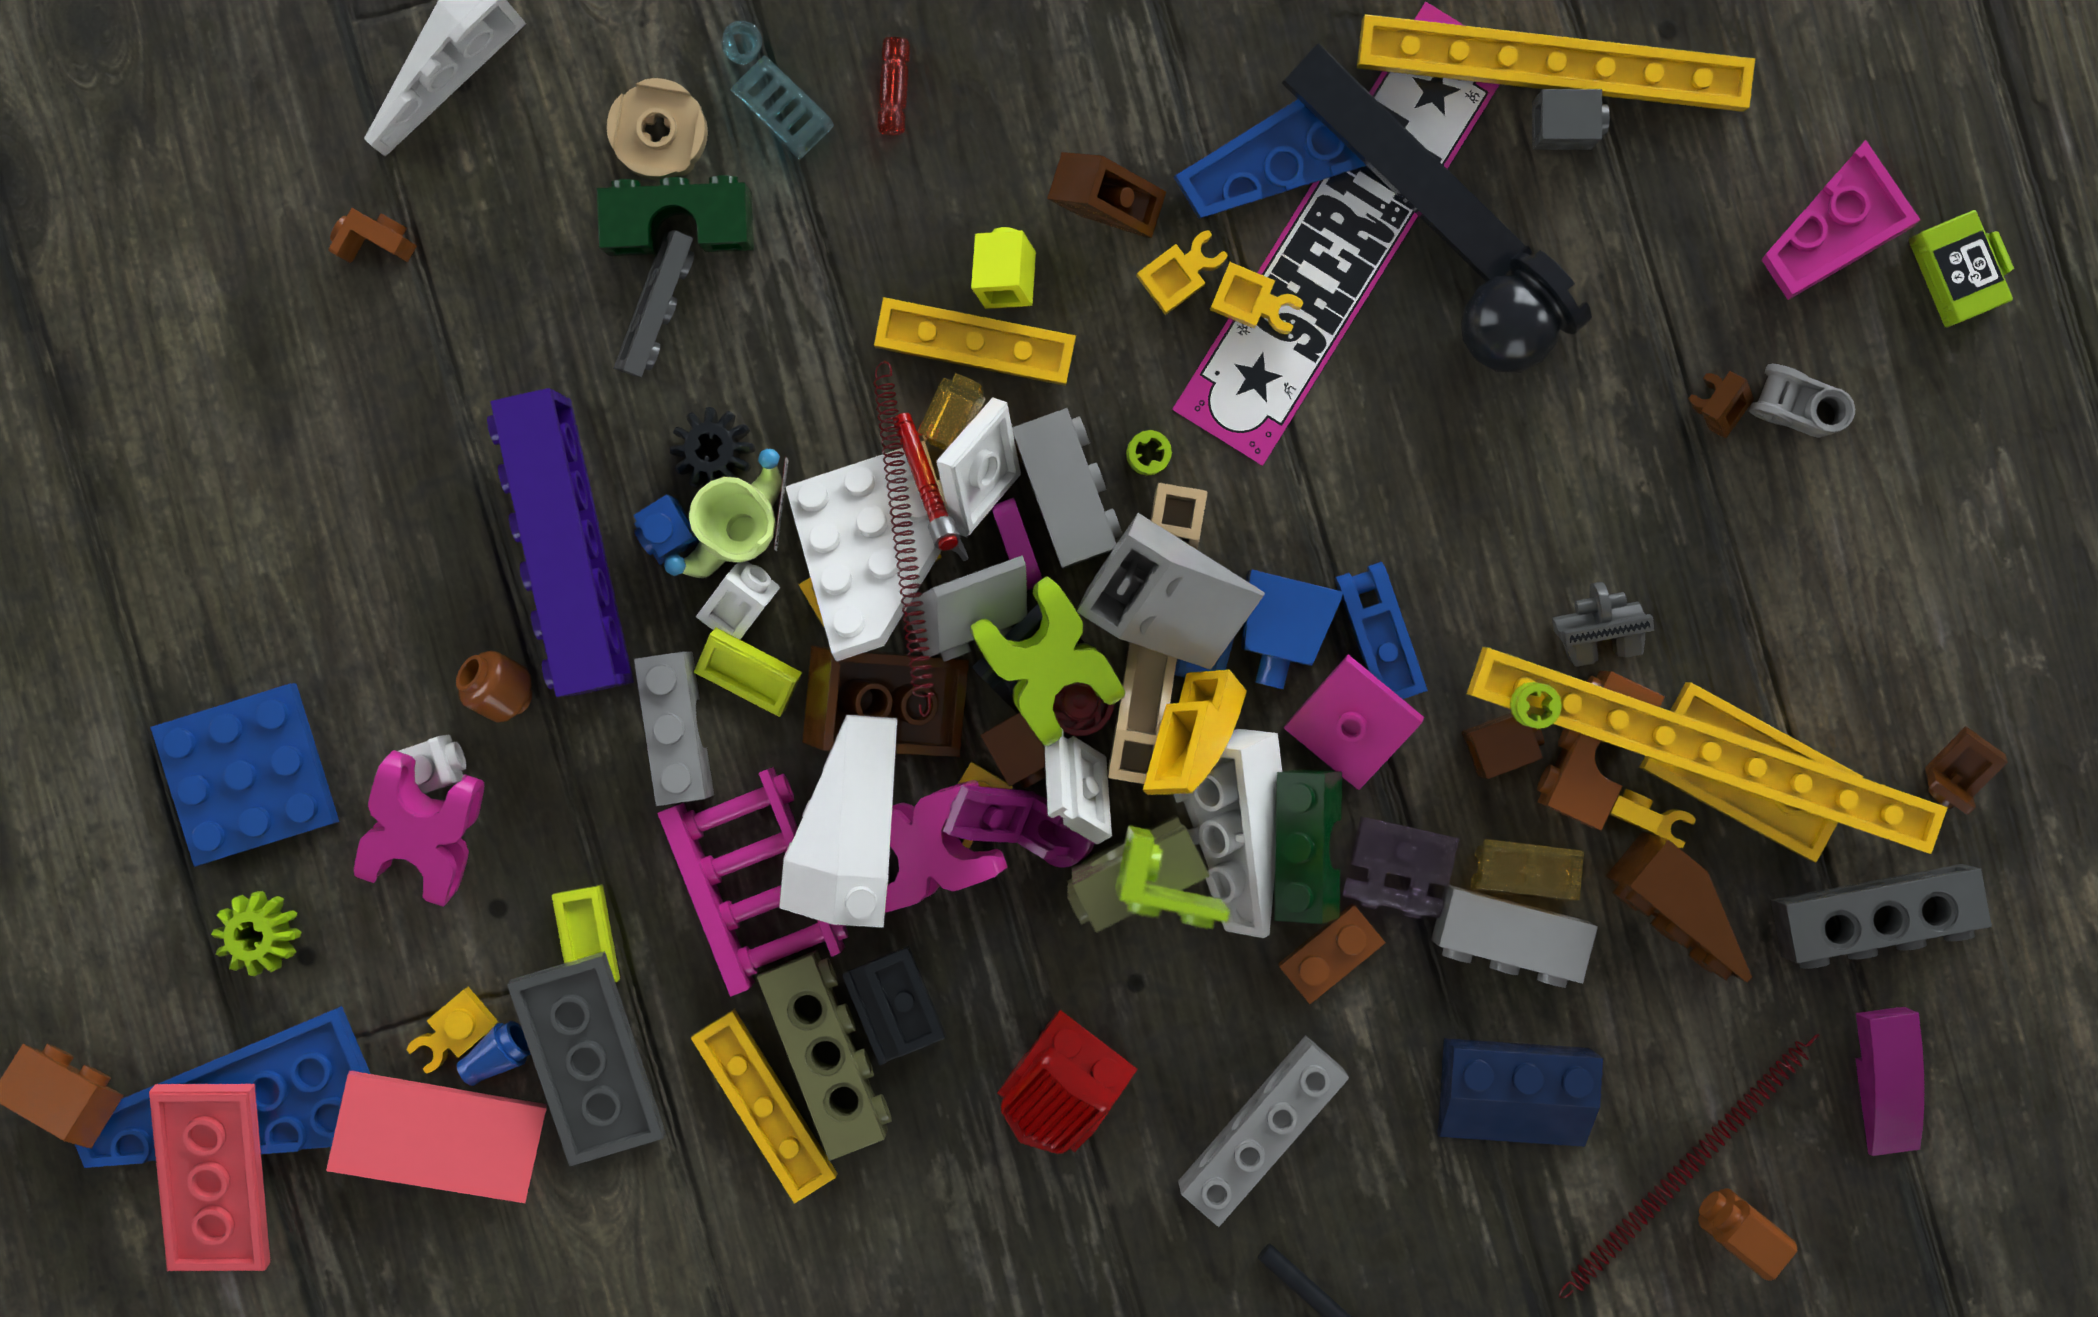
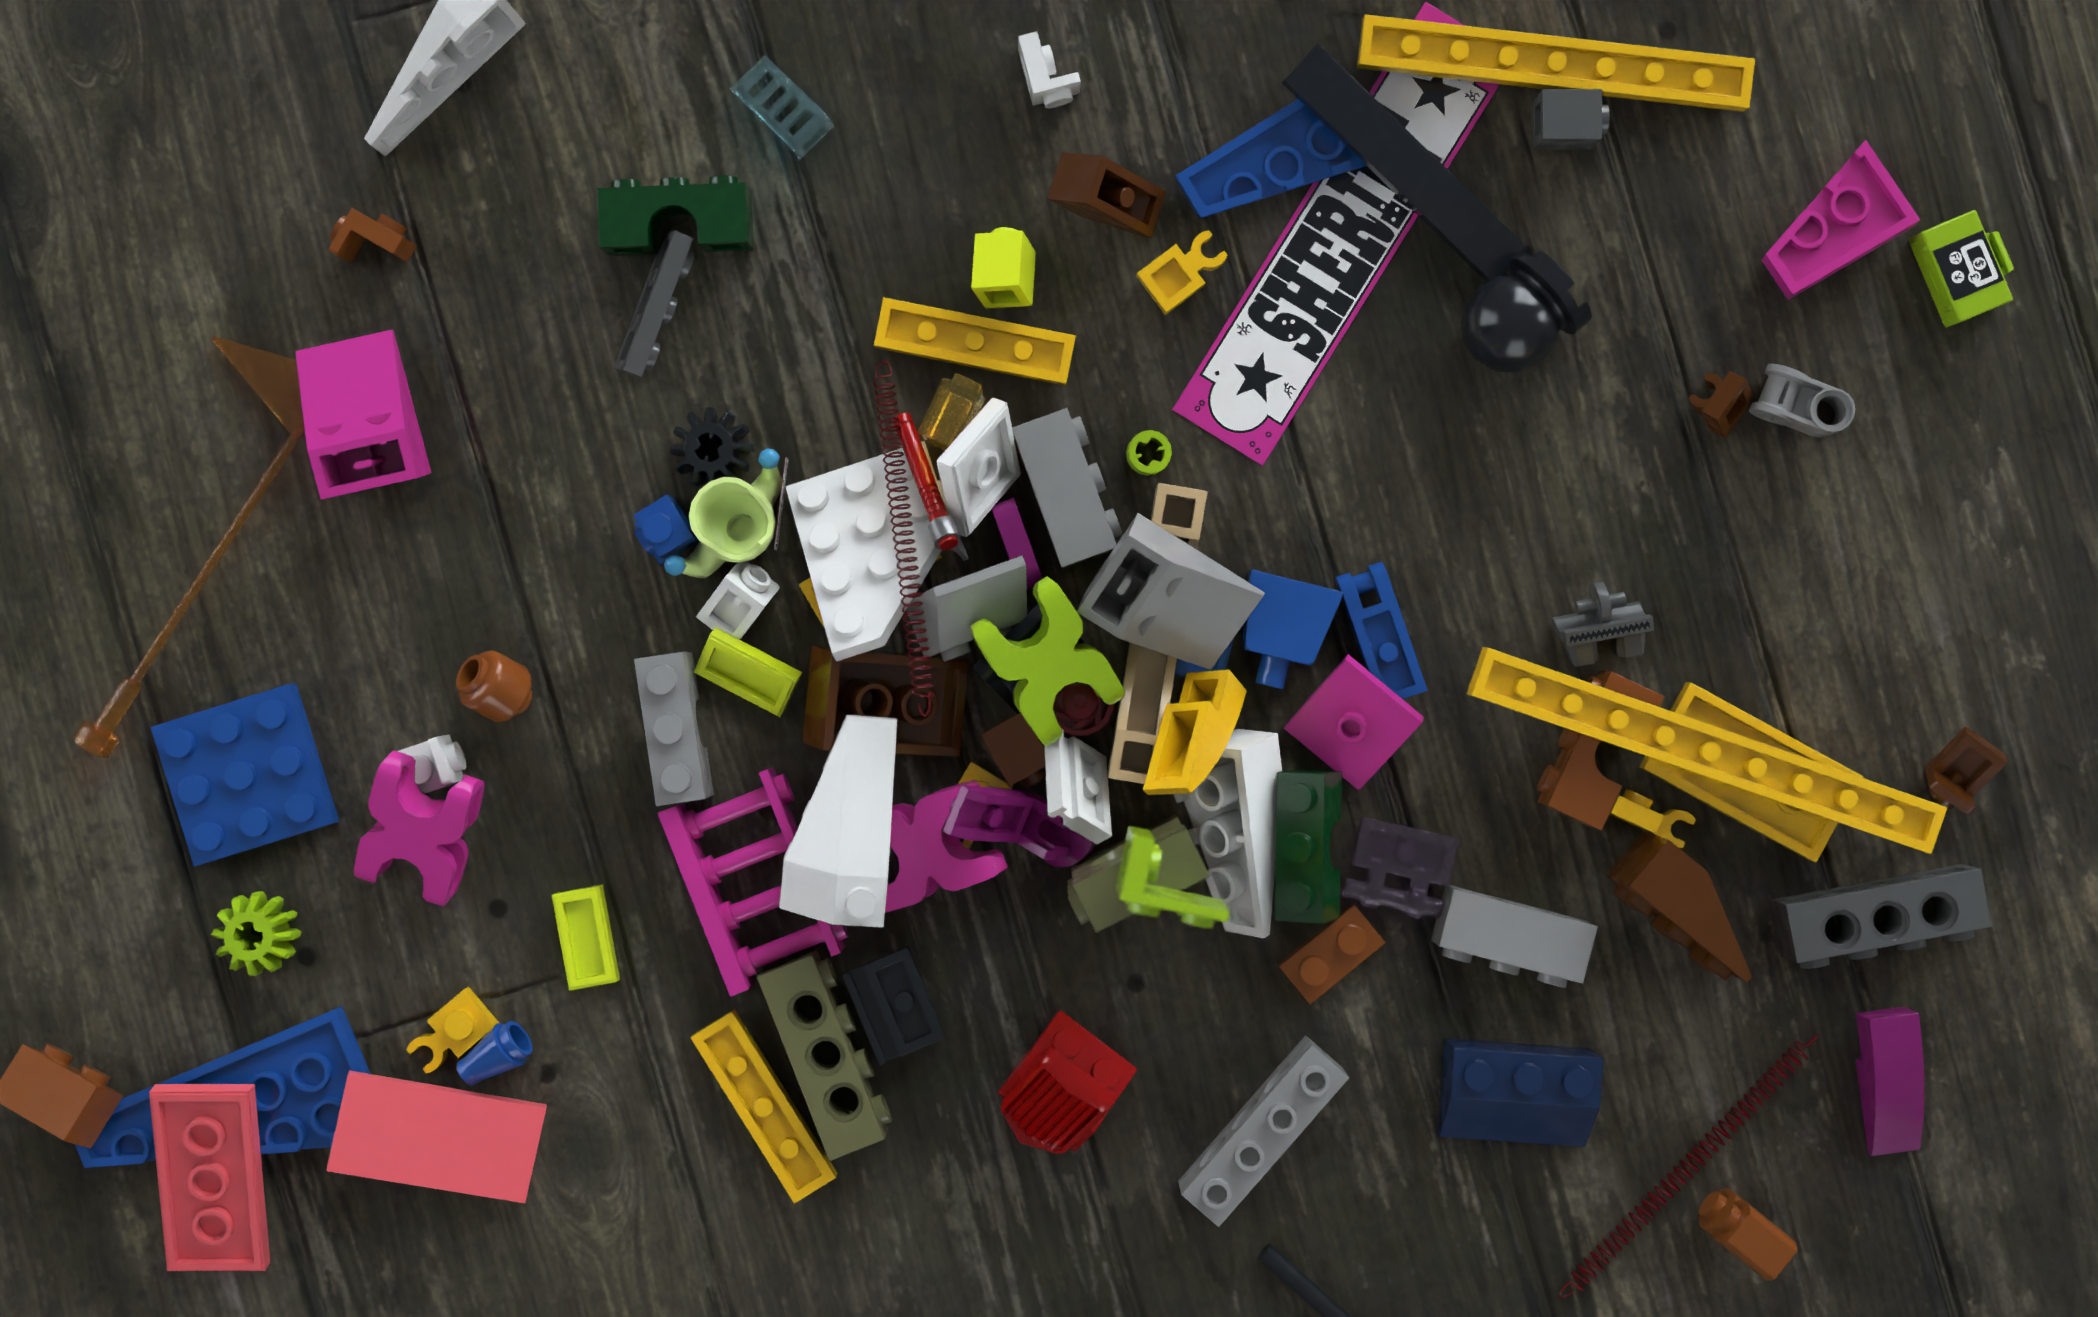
(278, 386): none -> clear orange piece
(359, 415): none -> dark pink slope
(560, 543): dark purple brick -> none
(586, 1058): dark grey plate -> none
(640, 107): tan plate -> none
(750, 39): clear light blue hinge -> none
(893, 86): clear red axle -> none
(1038, 66): none -> white bracket
(1247, 296): yellow plate -> none
(1502, 745): reddish brown brick -> none
(1528, 871): clear yellow hinge -> none
(1551, 705): lime bush -> none

